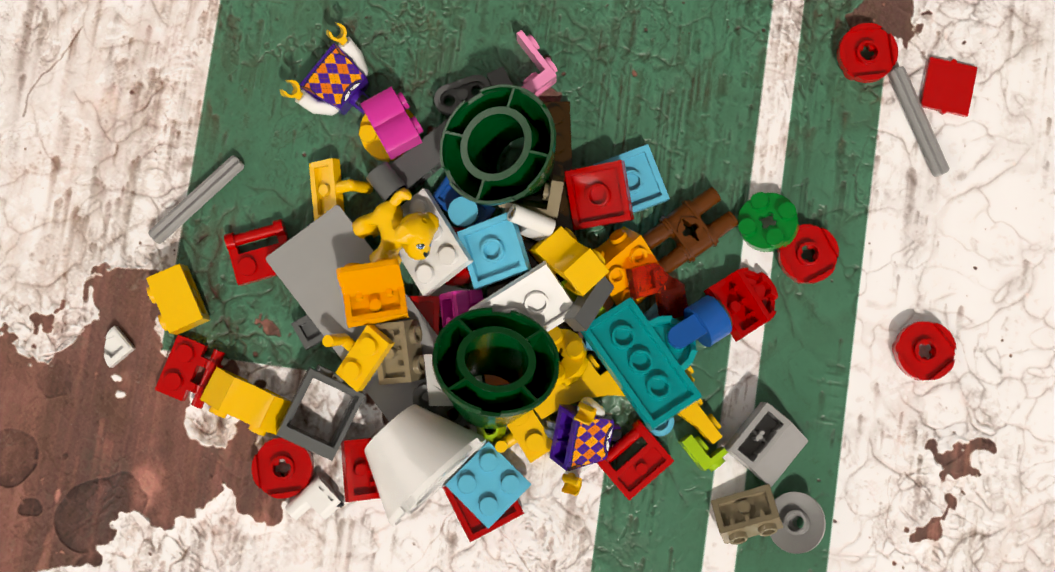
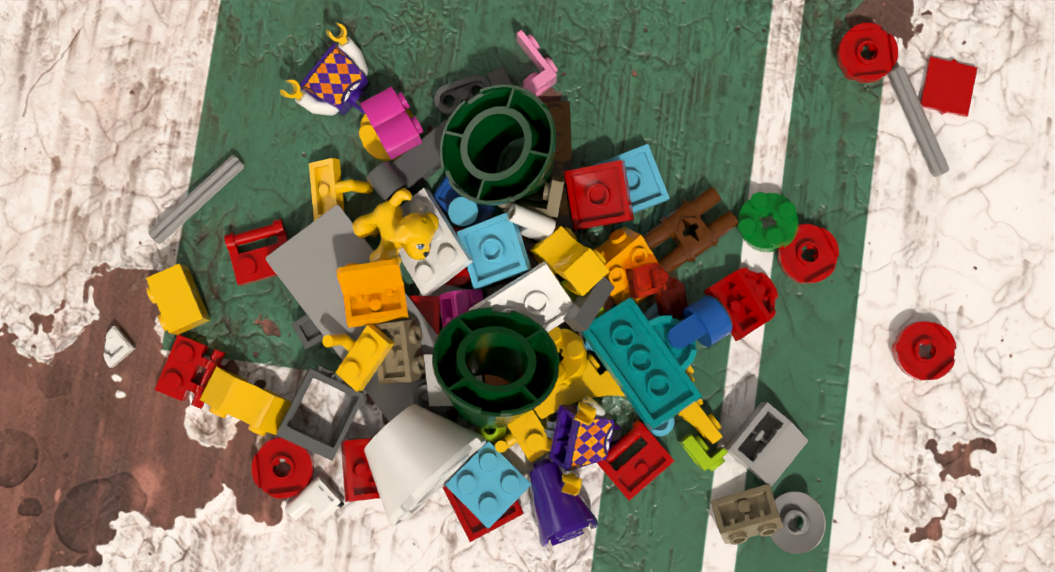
(557, 513): none -> dark purple cone

